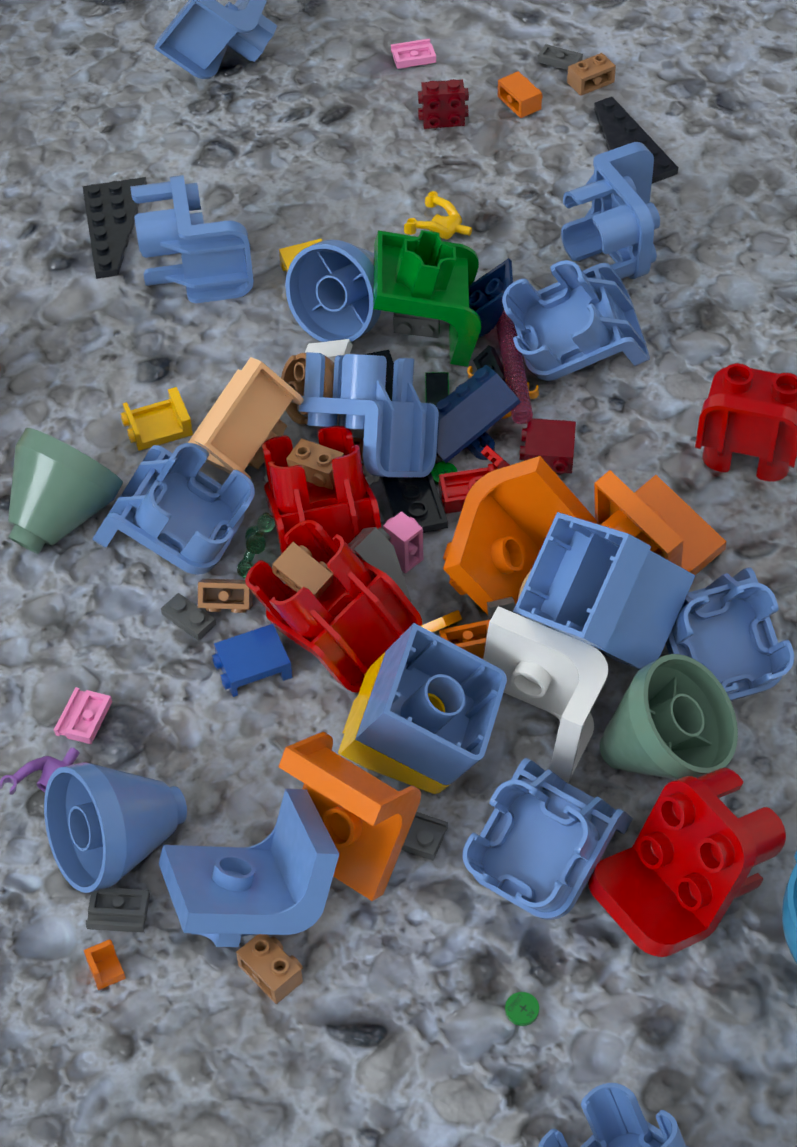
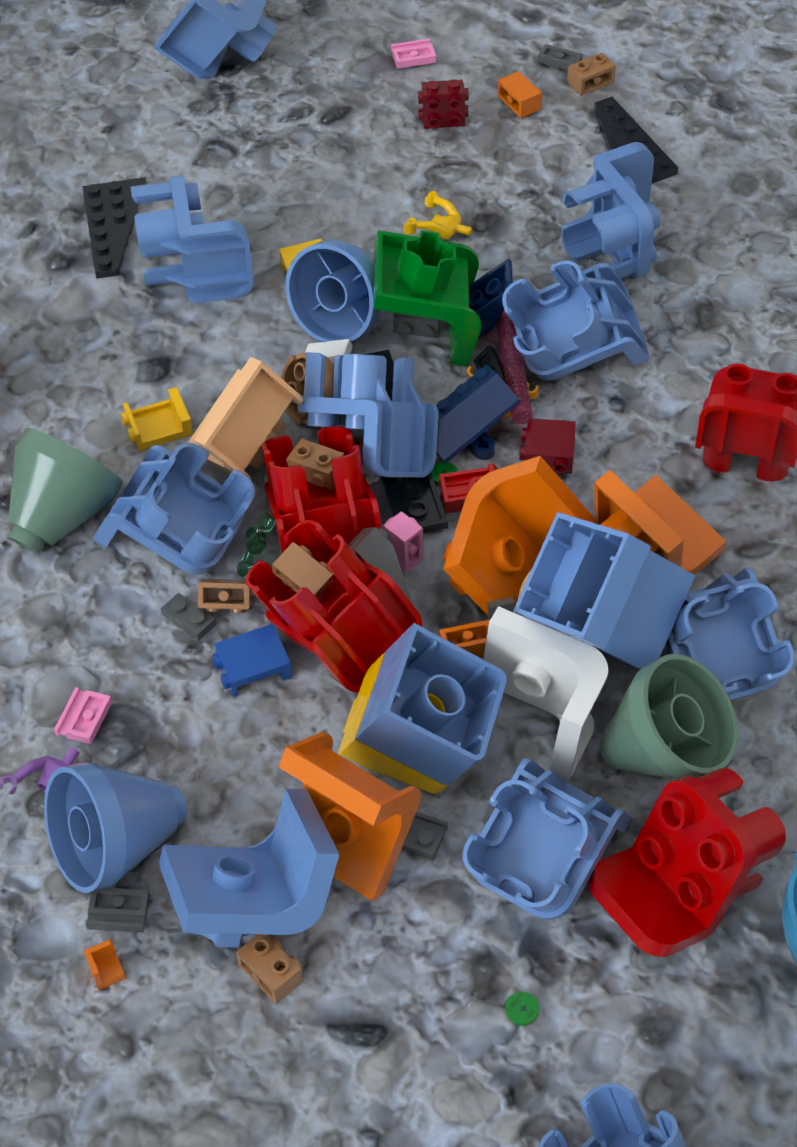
(436, 386): black tile -> none
(443, 621): light orange tile -> none
(497, 460): red tile -> none

